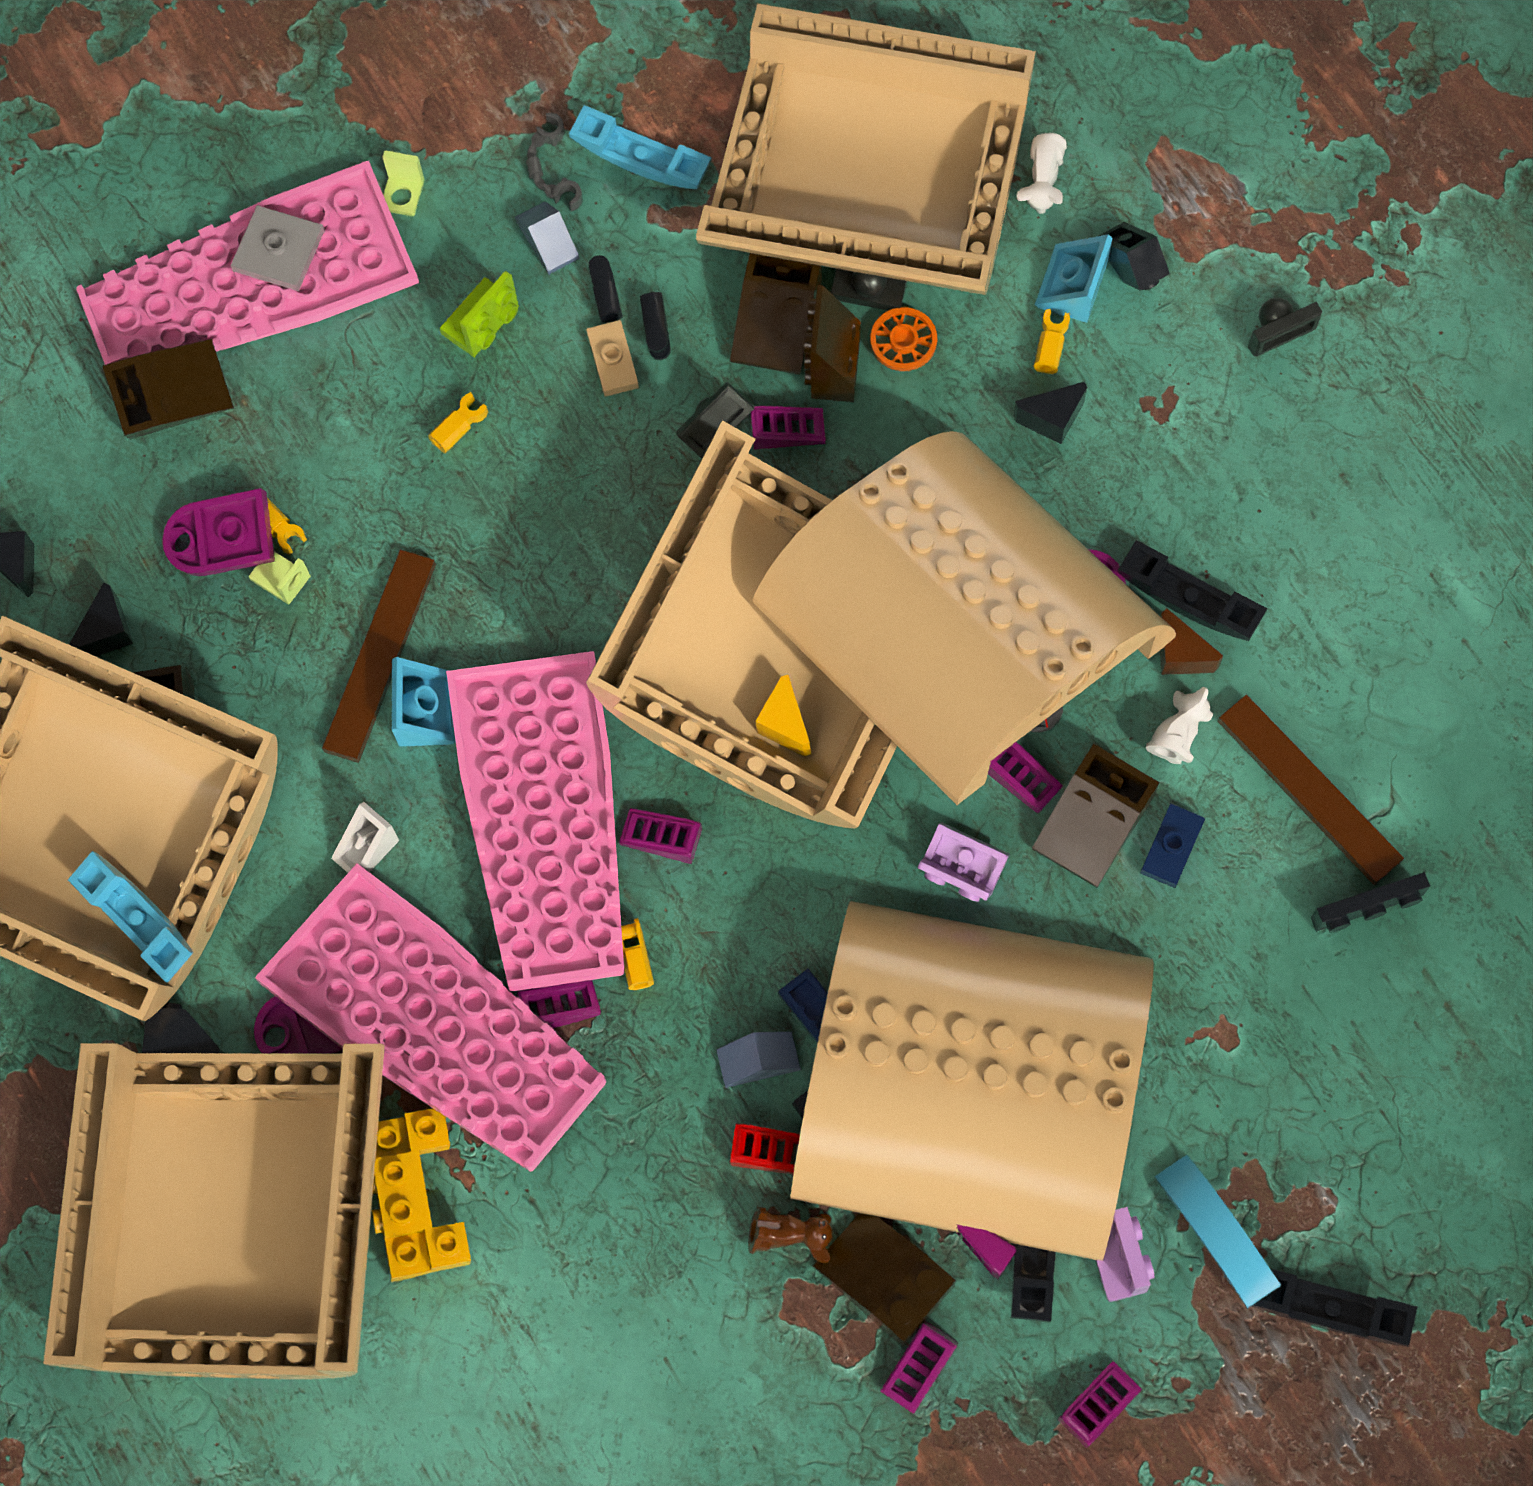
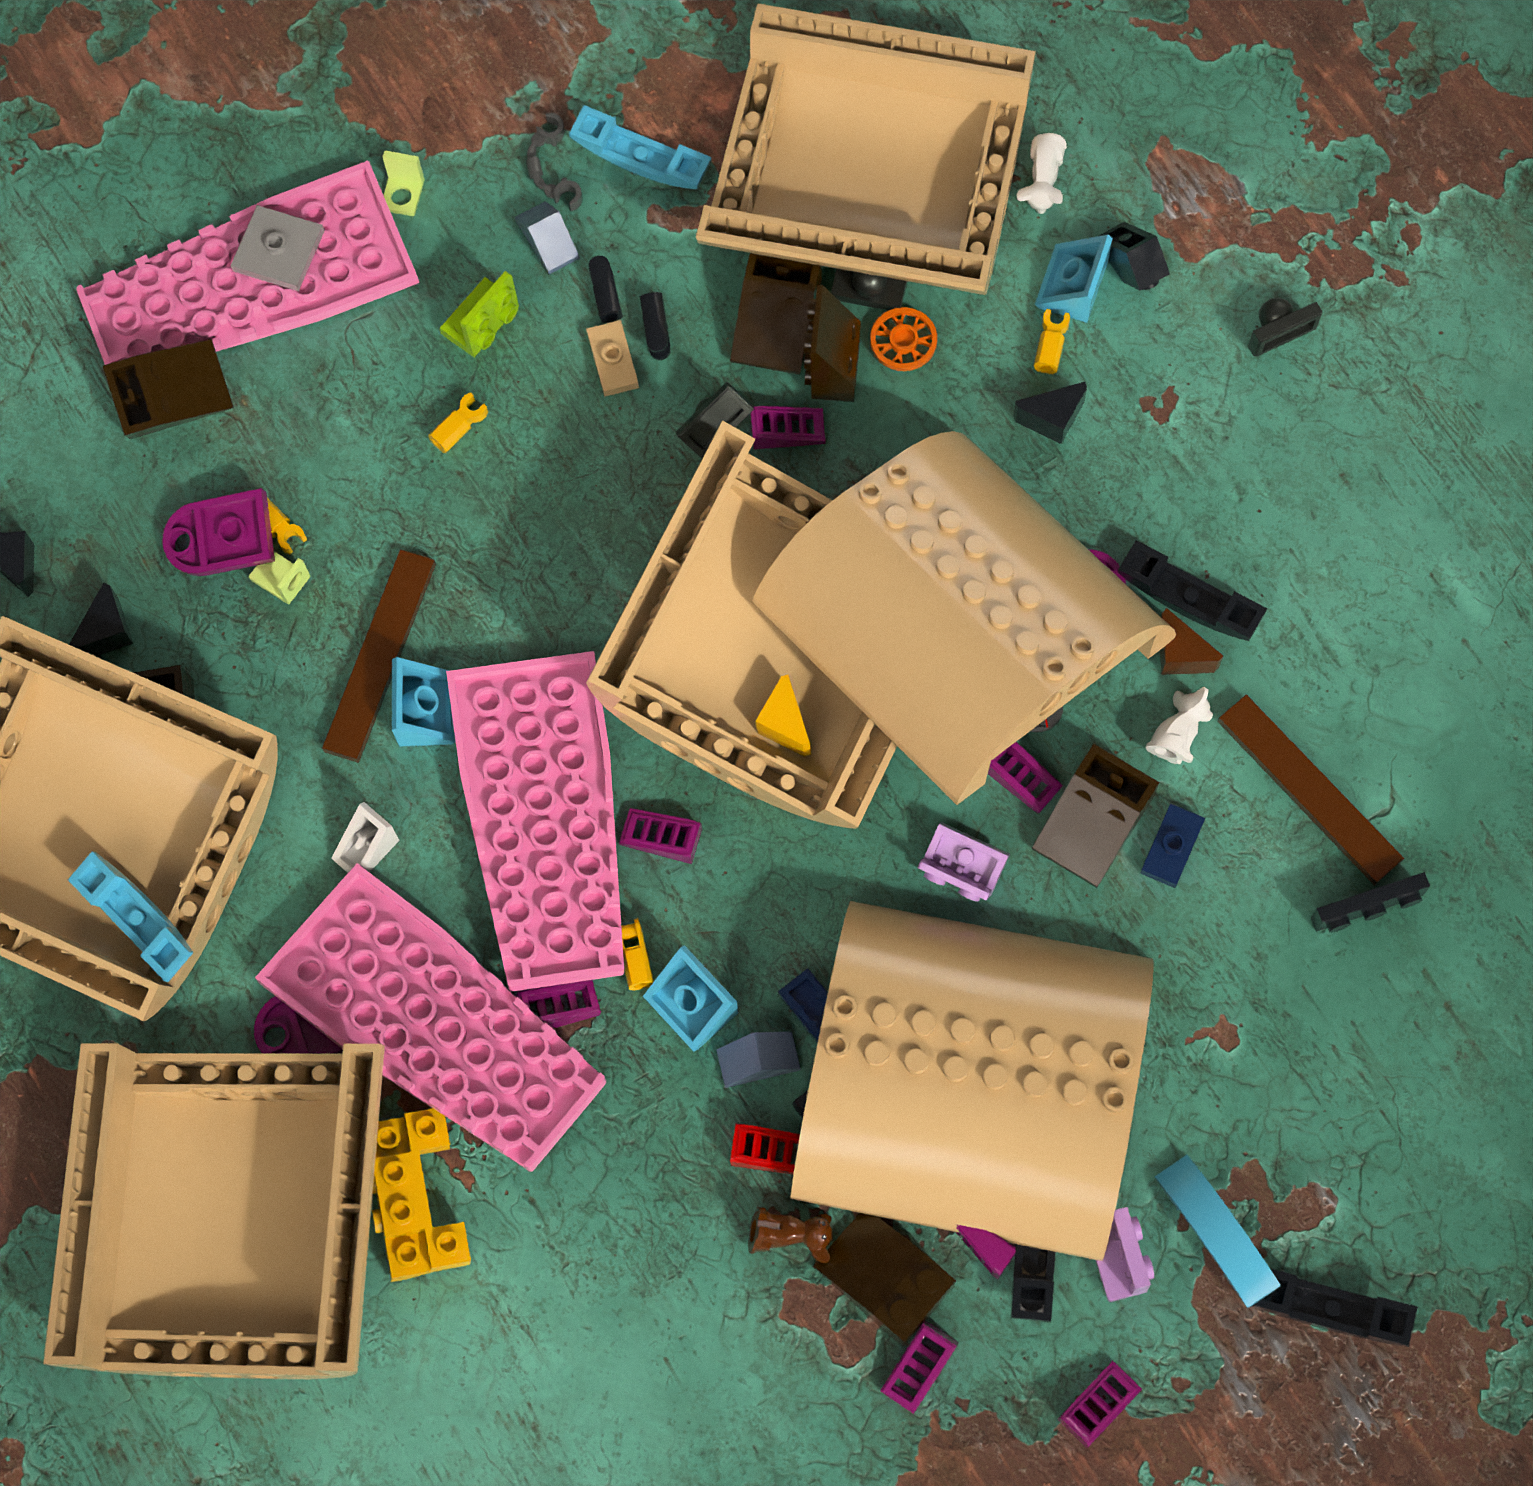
(176, 1032): black slope -> none
(691, 999): none -> medium azure slope

